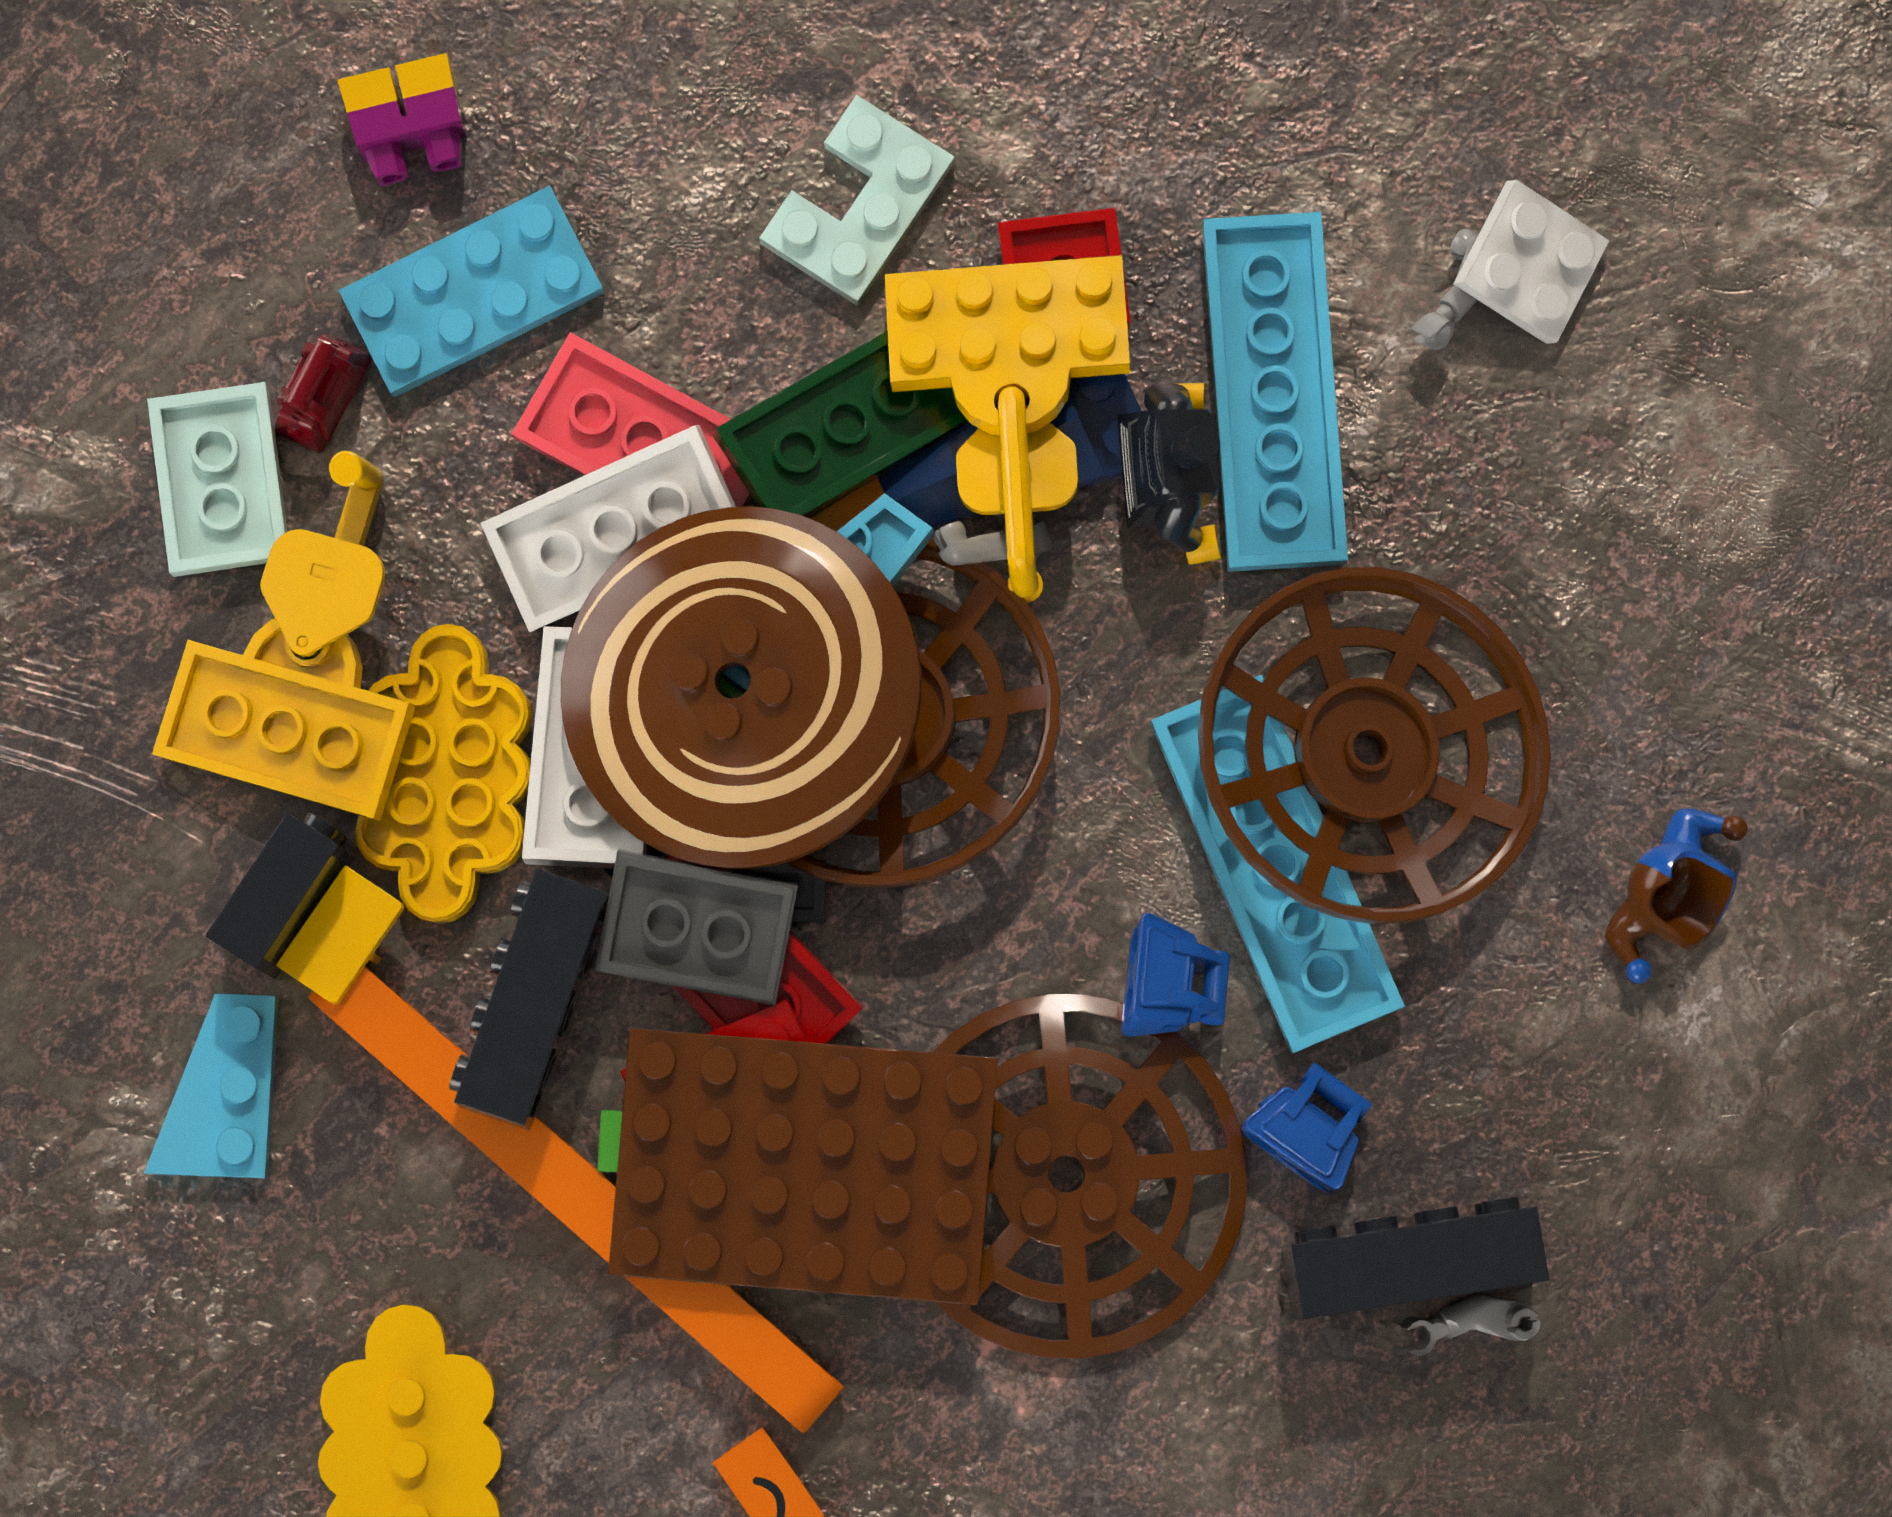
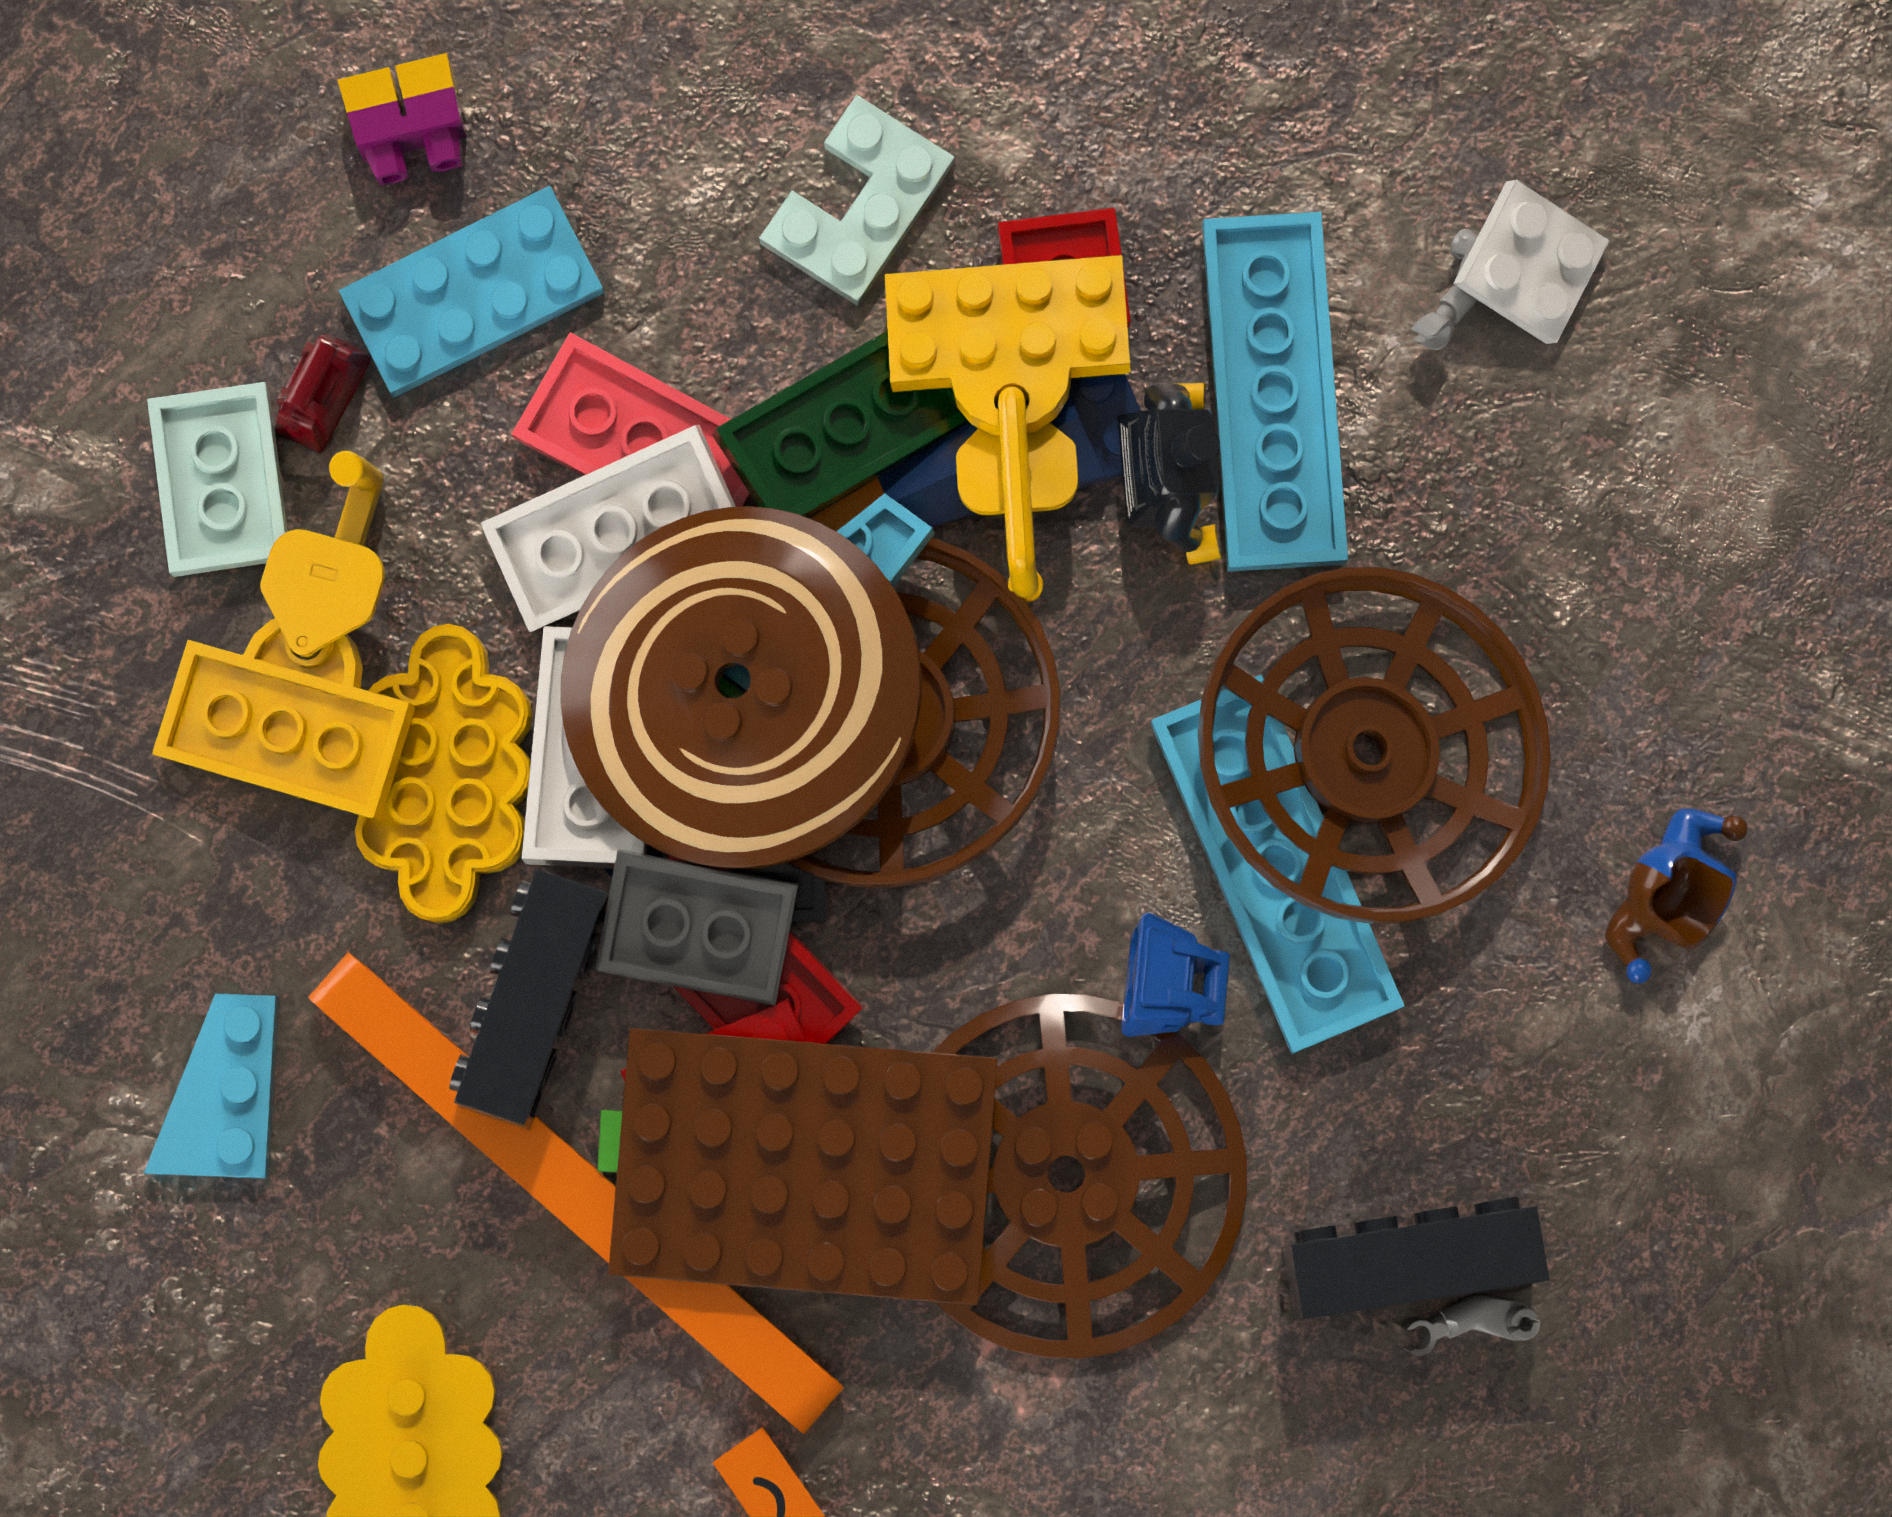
(280, 891): black brick -> none
(341, 935): yellow panel -> none
(960, 550): light grey arm -> none
(1306, 1136): blue piece -> none

